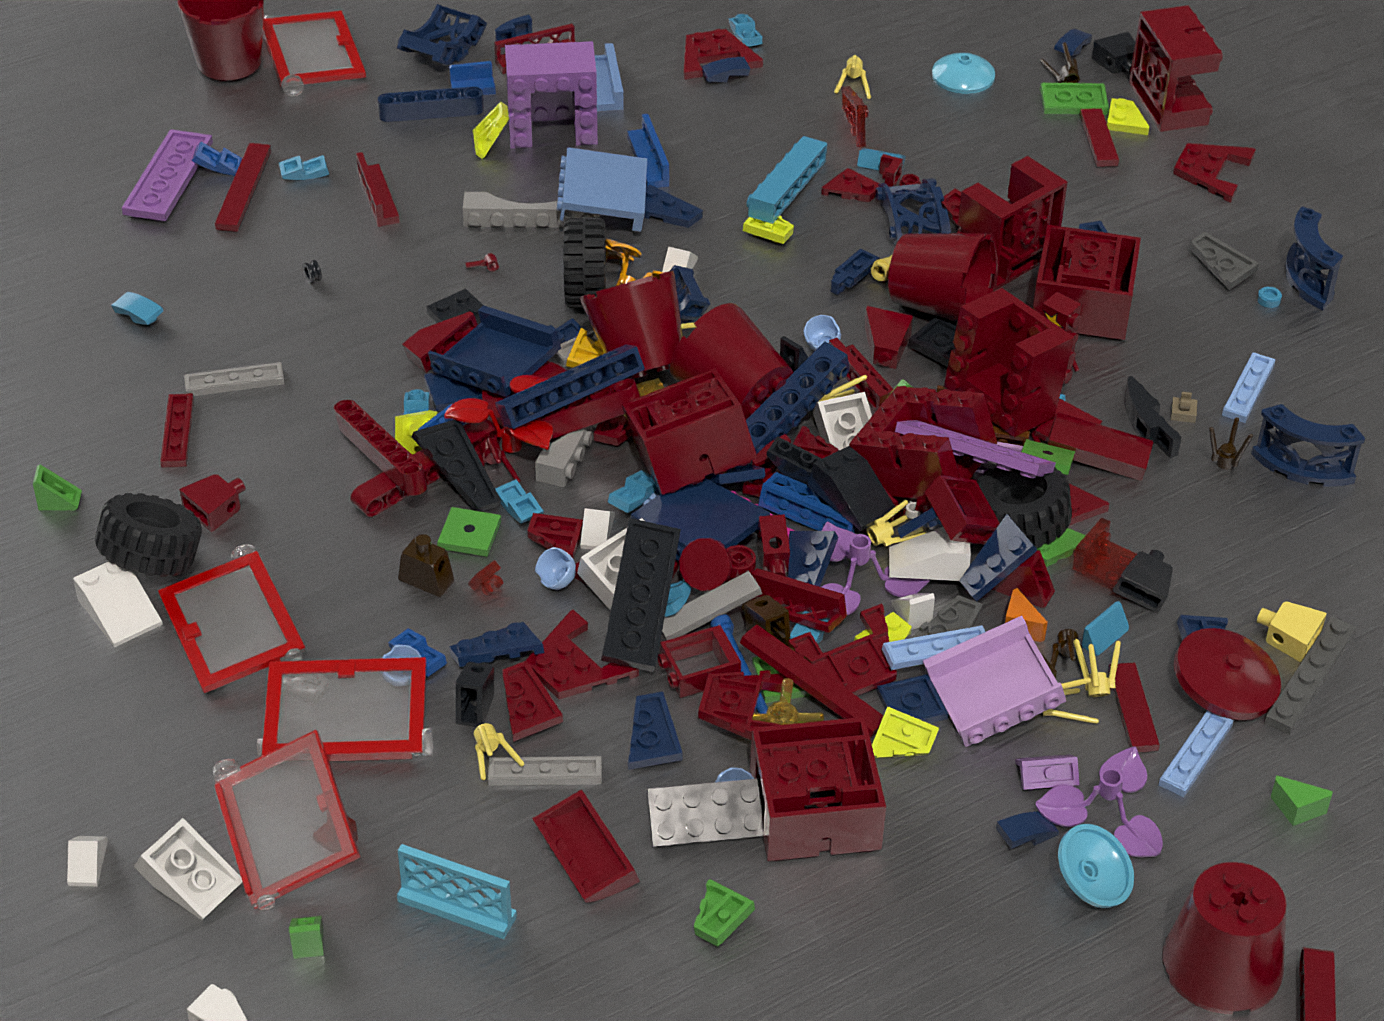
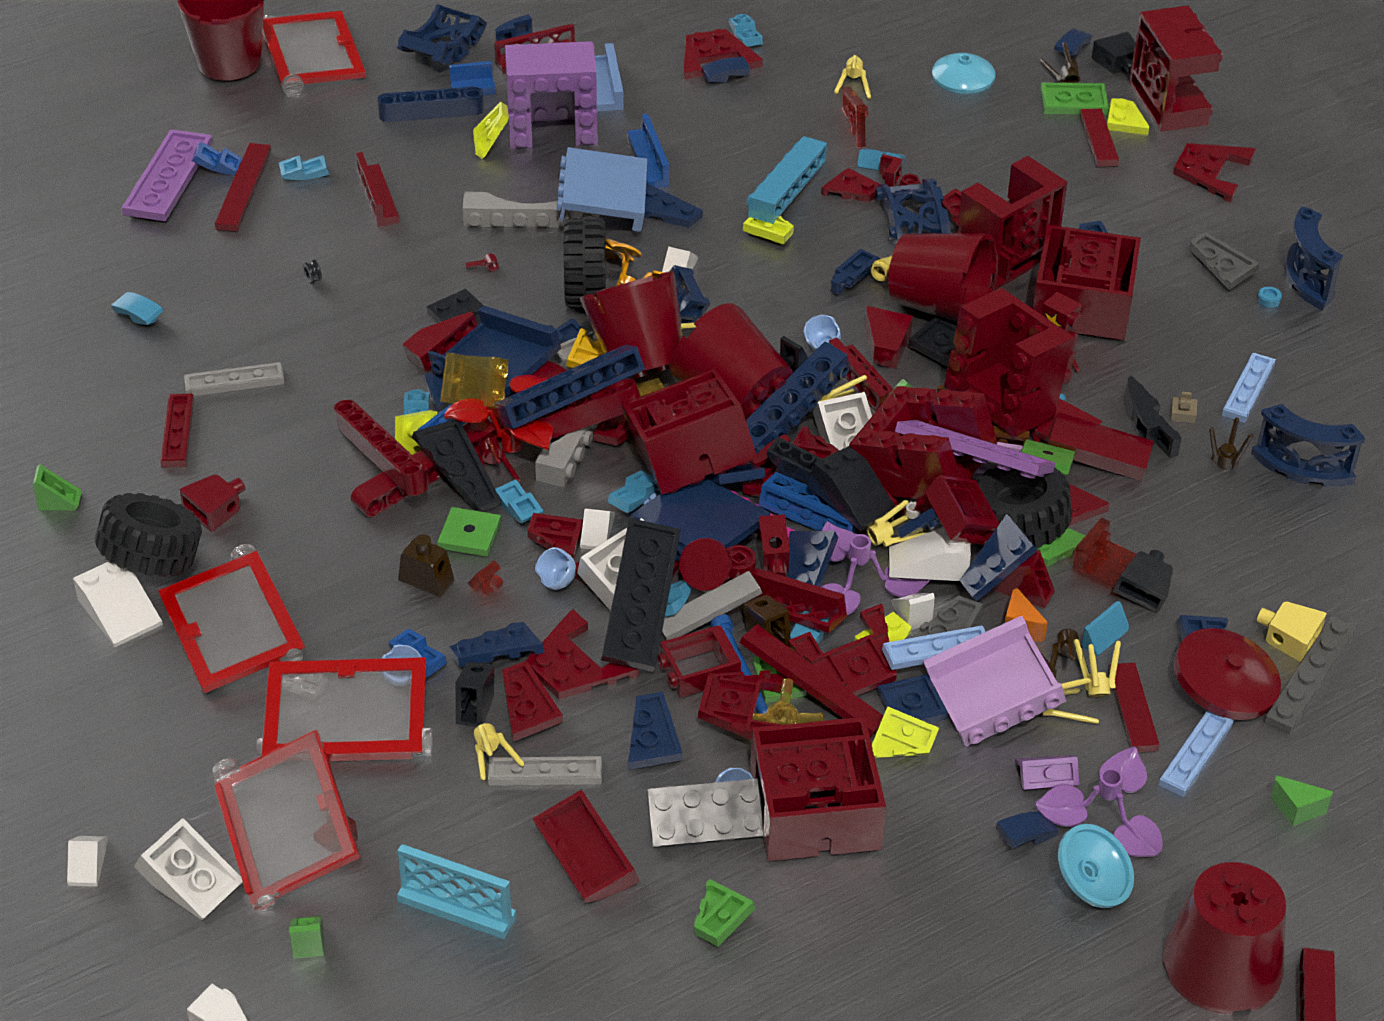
(474, 378): none -> clear yellow panel

